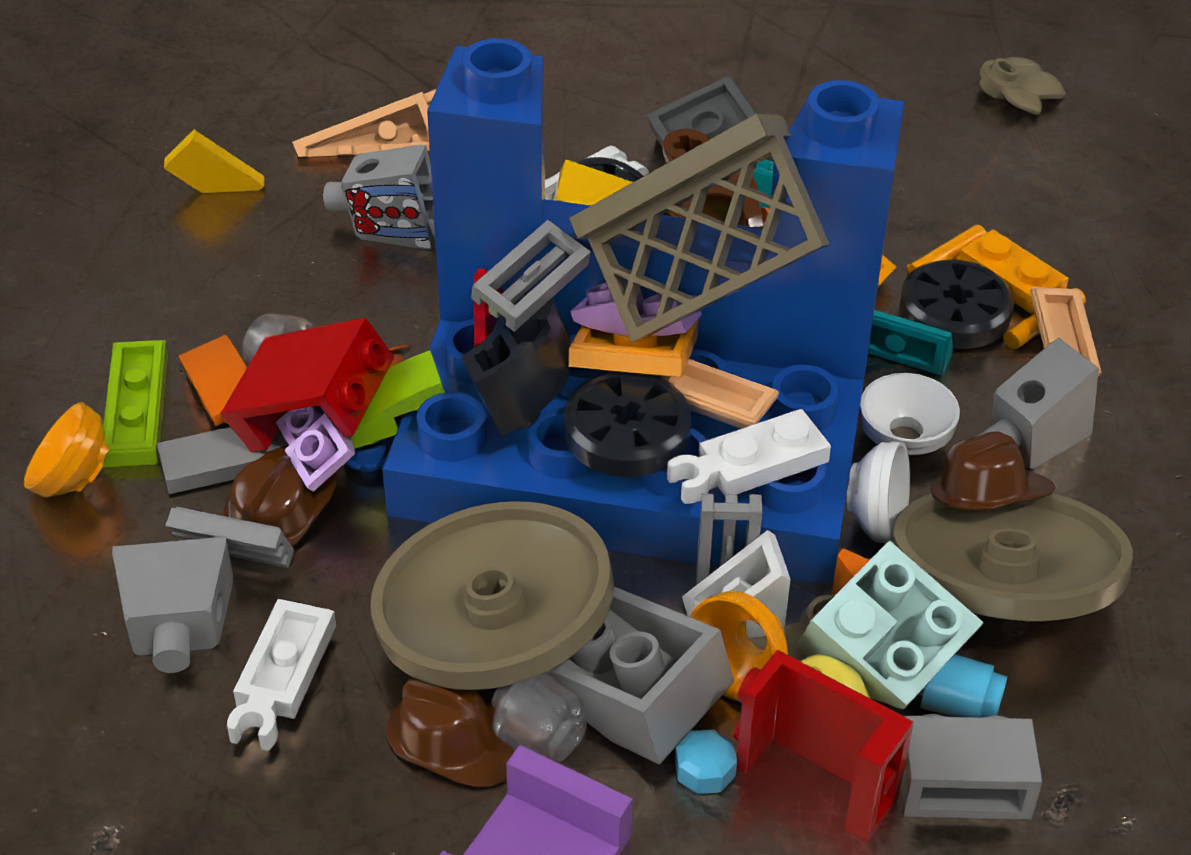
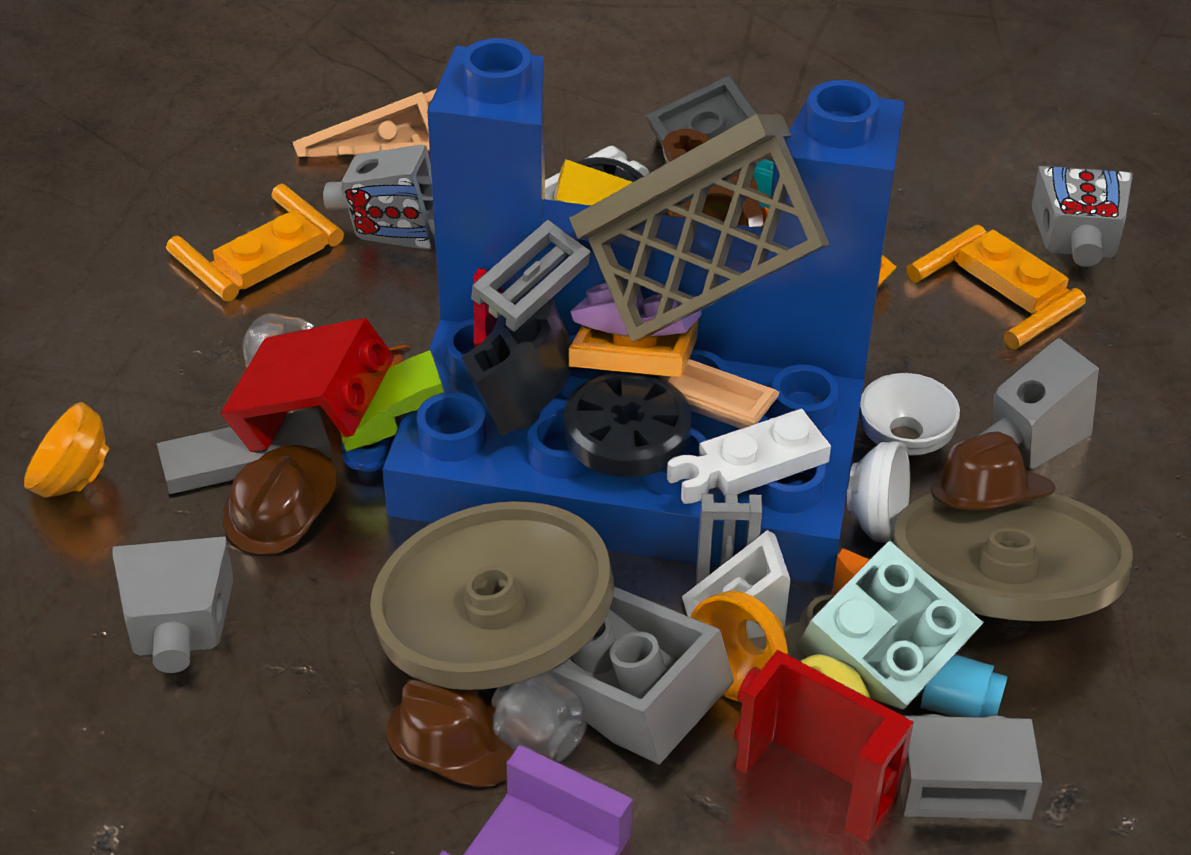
(135, 403): lime tile -> none
(210, 167): yellow tile -> none
(214, 373): orange slope -> none
(244, 538): light grey tile -> none
(262, 250): none -> light orange plate
(280, 669): white plate -> none
(314, 444): lavender slope -> none
(705, 761): medium azure tile -> none
(910, 343): teal slope -> none
(959, 300): black wheel -> none
(1020, 83): dark tan plate -> none
(1063, 316): light nougat tile -> none
(1081, 211): none -> light grey torso

